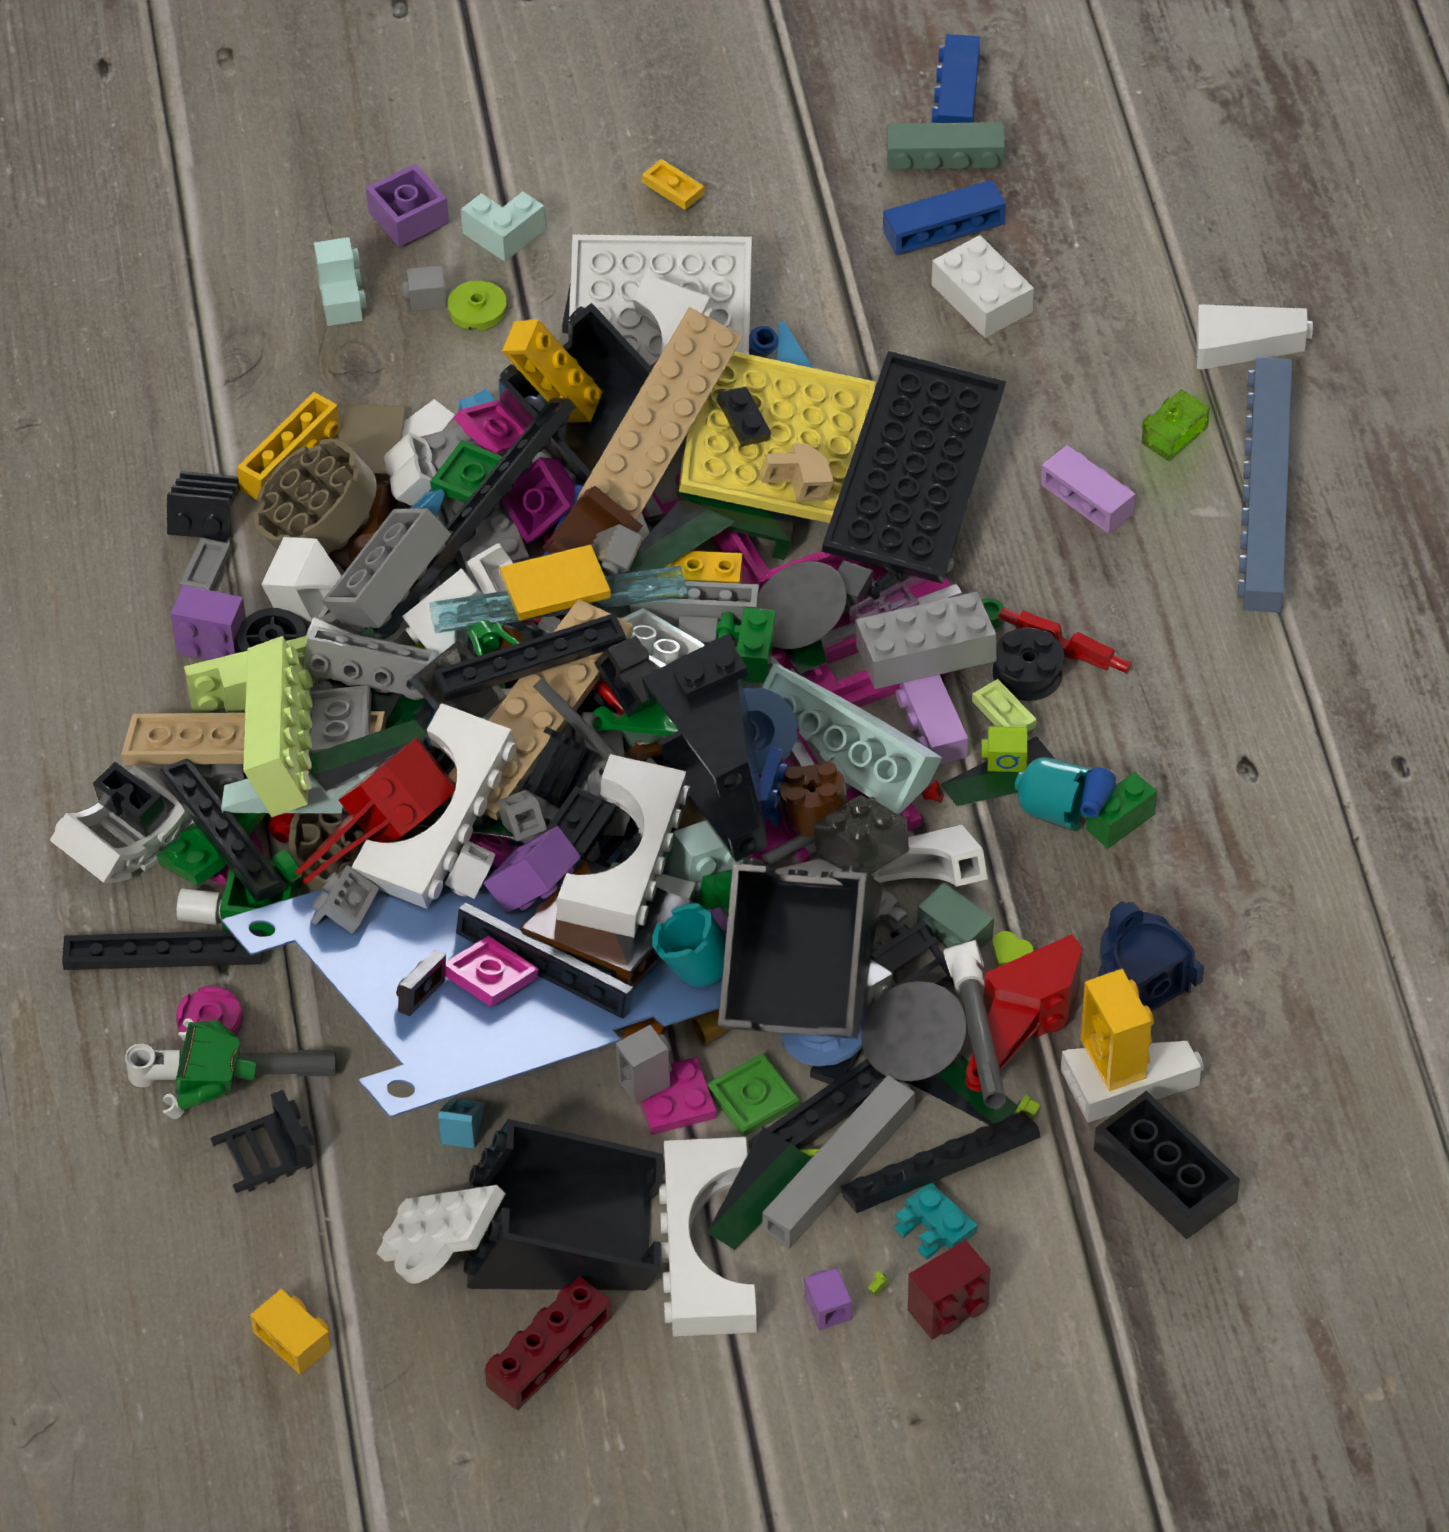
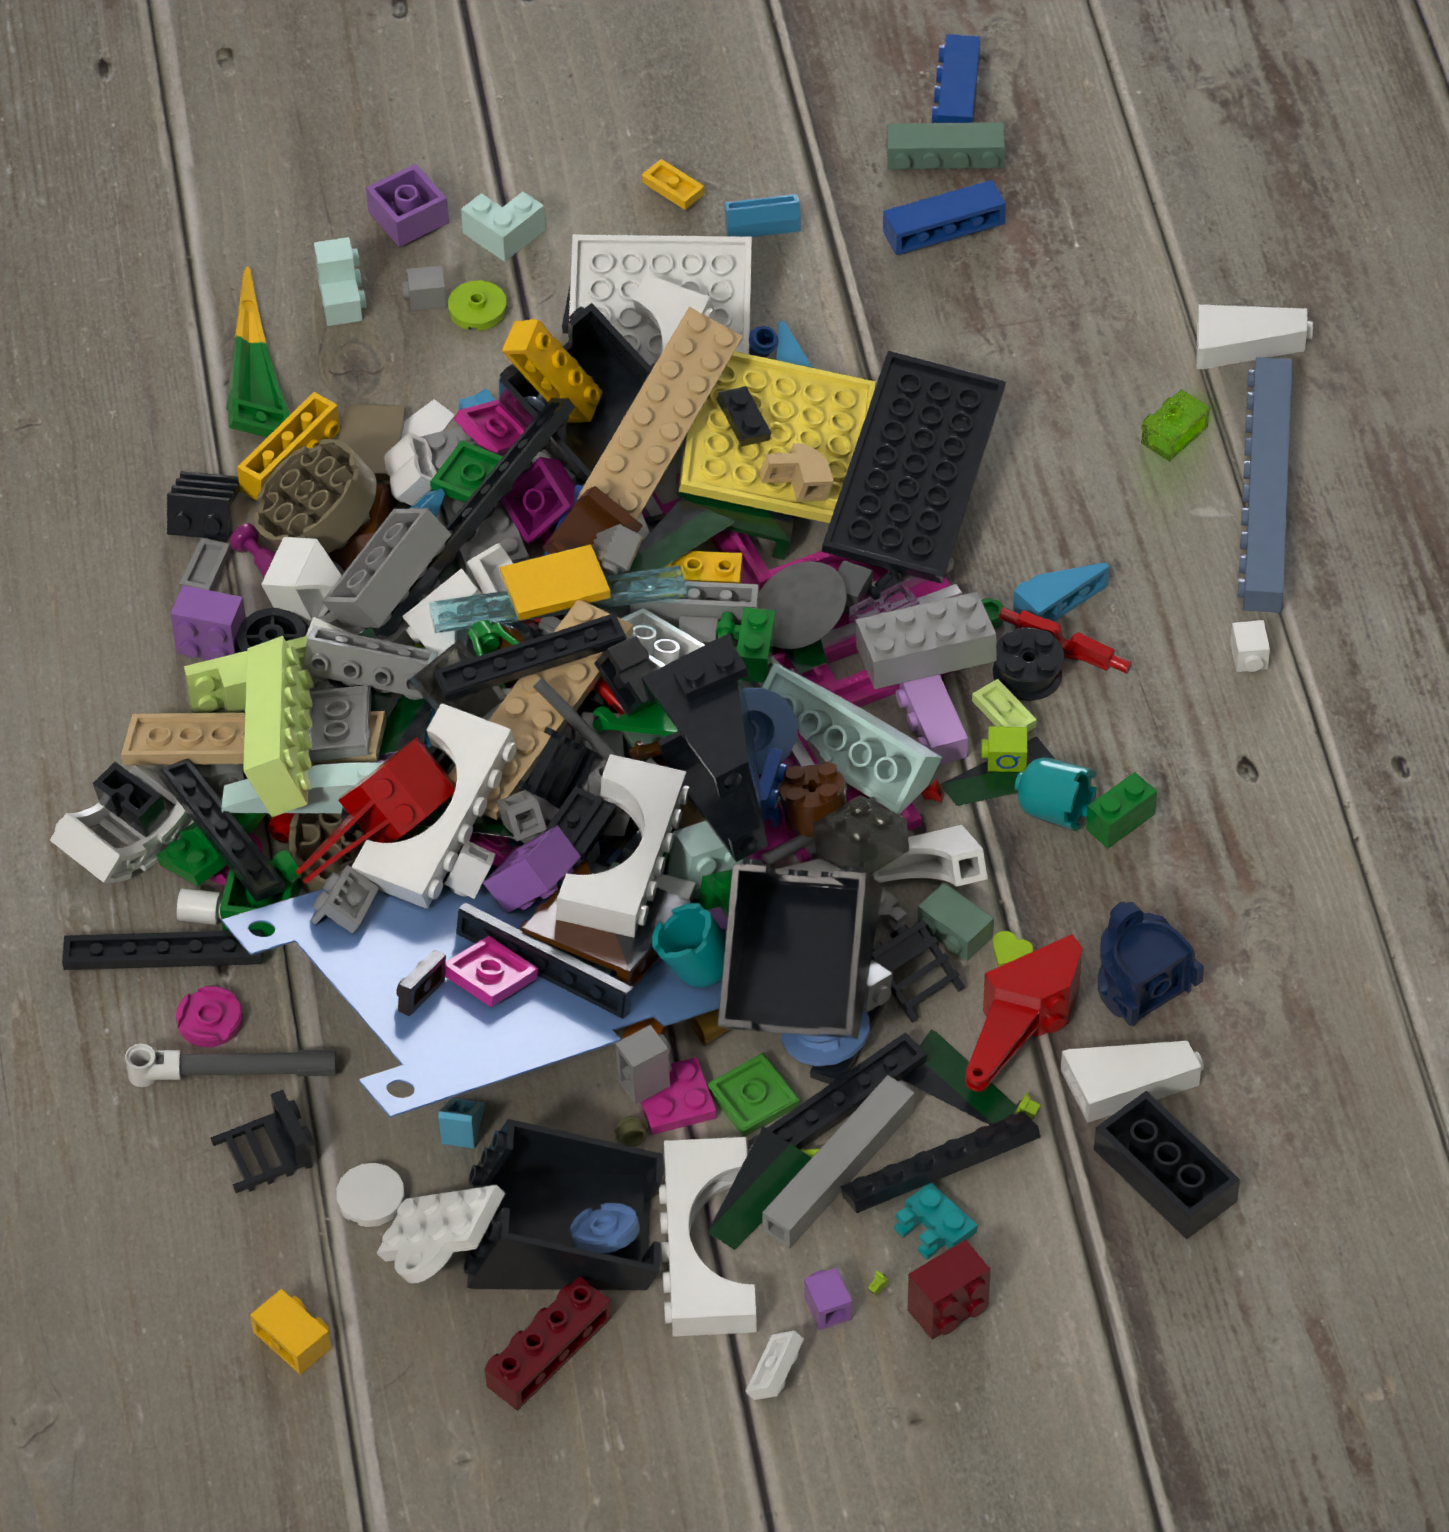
(207, 1066): green torso -> none
(245, 540): none -> magenta piece
(254, 393): none -> green plate
(353, 757): dark green sticker -> none
(370, 1194): none -> white tile
(606, 1228): none -> medium blue tile
(631, 1131): none -> olive plate
(763, 216): none -> dark azure piece
(774, 1365): none -> white plate
(913, 1031): flat silver sticker -> none
(965, 967): dark grey piece -> none
(982, 286): white brick -> none
(1061, 591): none -> dark azure slope
(1088, 489): lavender brick -> none
(1097, 790): blue cone -> none
(1116, 1029): yellow brick -> none
(1250, 646): none -> white brick

